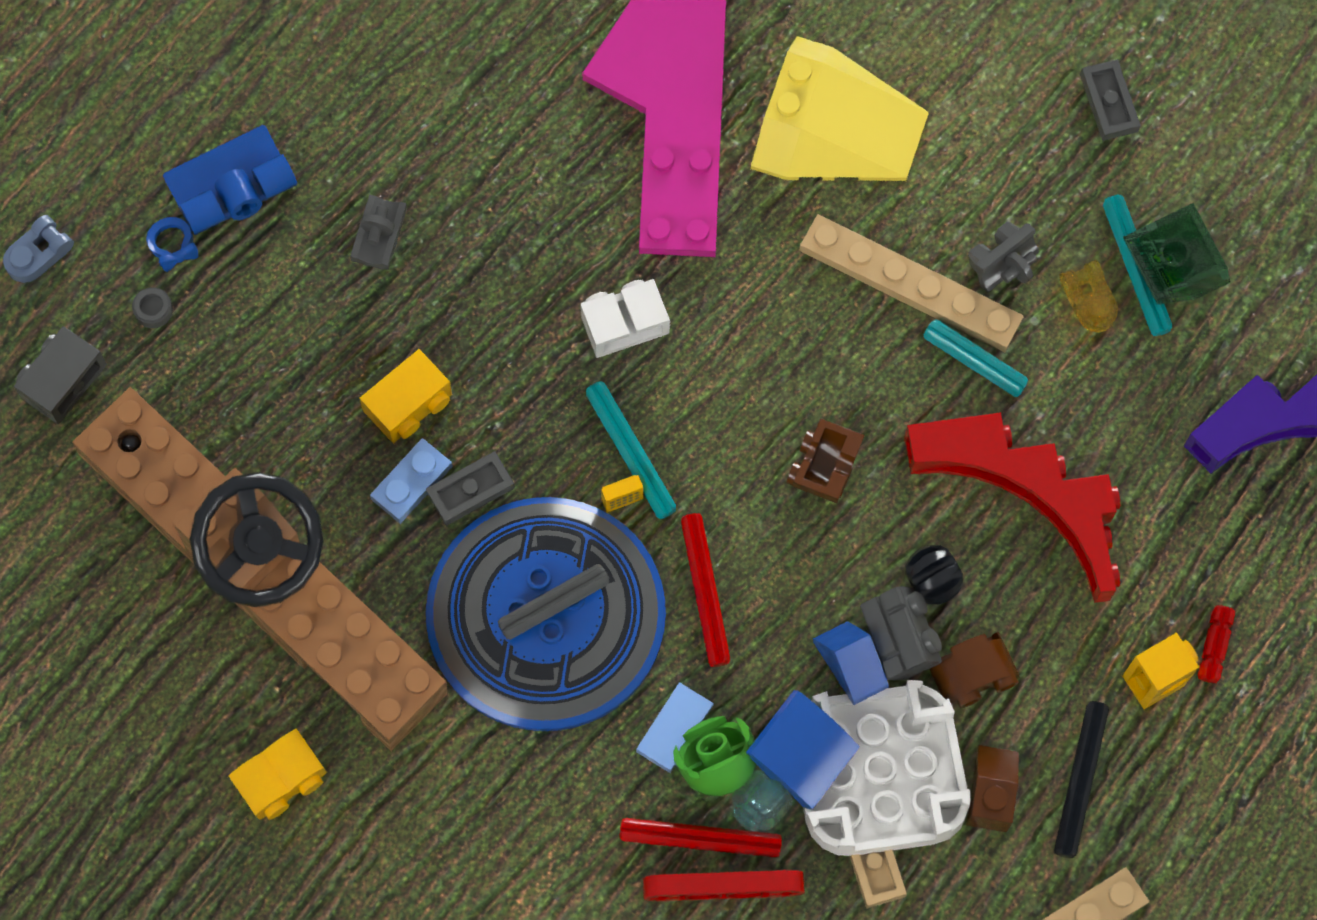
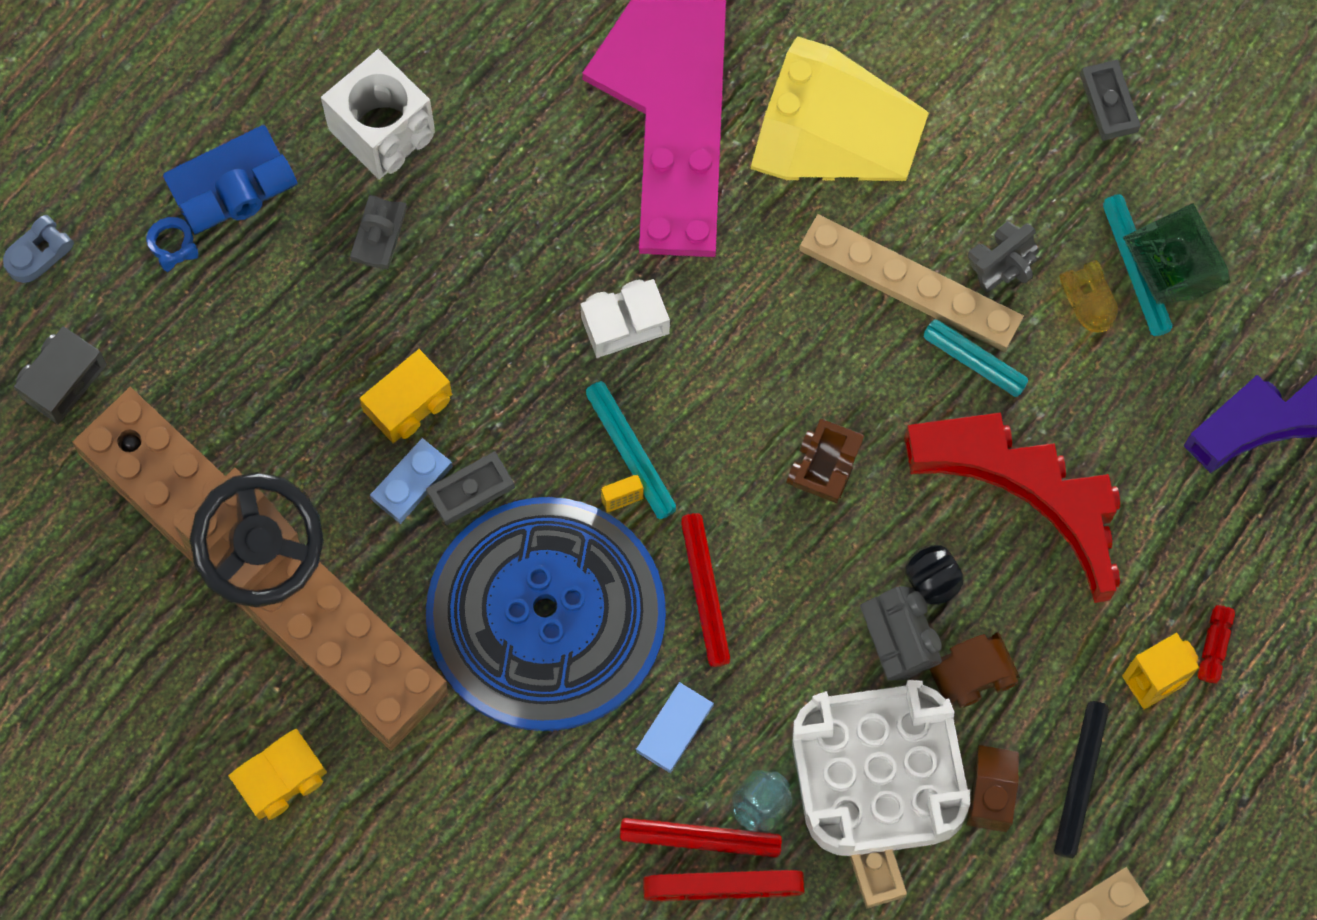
(152, 307): dark grey tile -> none
(373, 86): none -> white brick
(553, 601): dark grey axle -> none
(715, 756): bright green cylinder -> none
(803, 749): blue slope -> none
(852, 661): blue slope -> none

